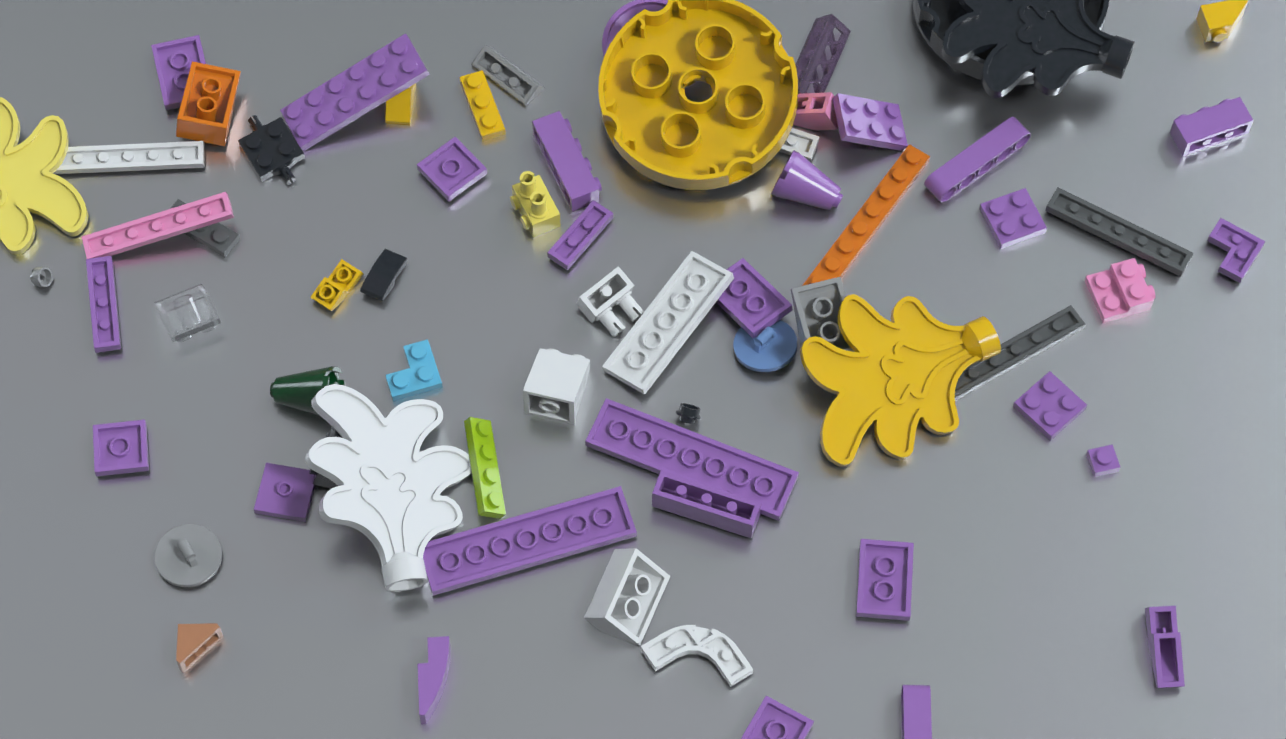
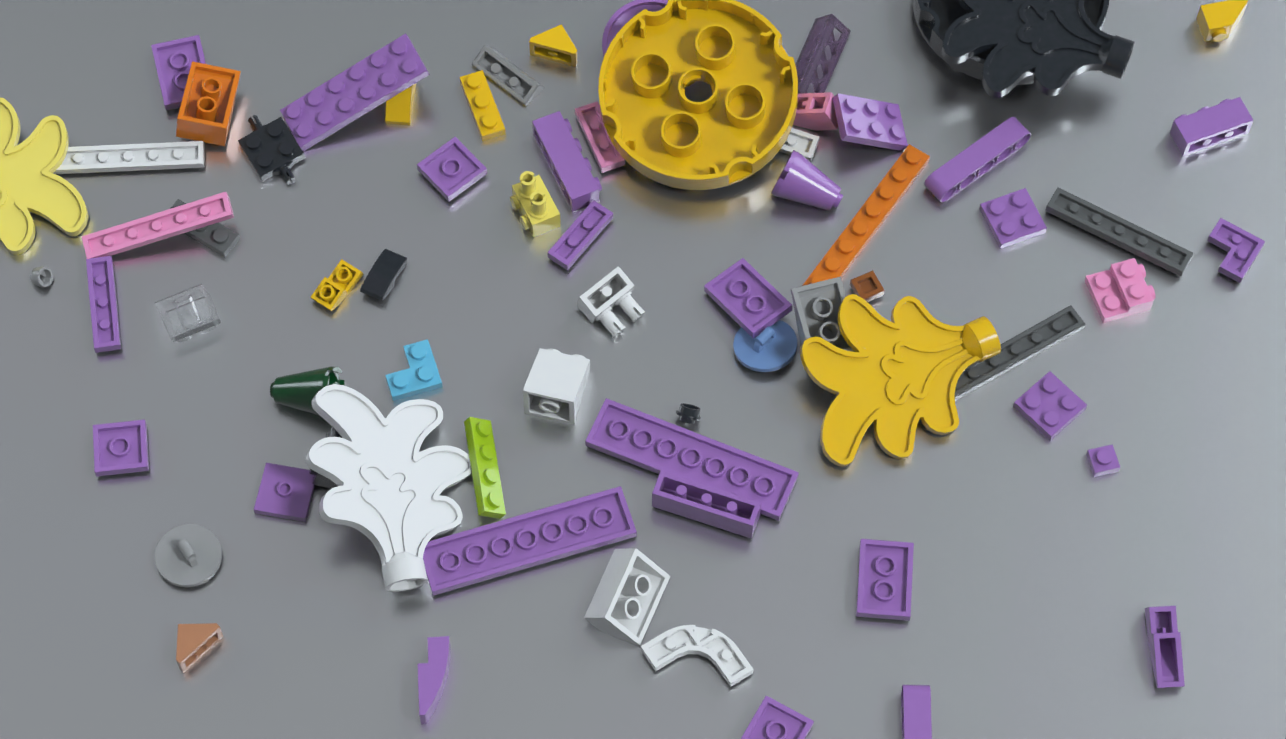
(554, 46): none -> yellow slope
(592, 125): none -> bright pink plate
(668, 322): white plate -> none
(867, 286): none -> dark orange plate

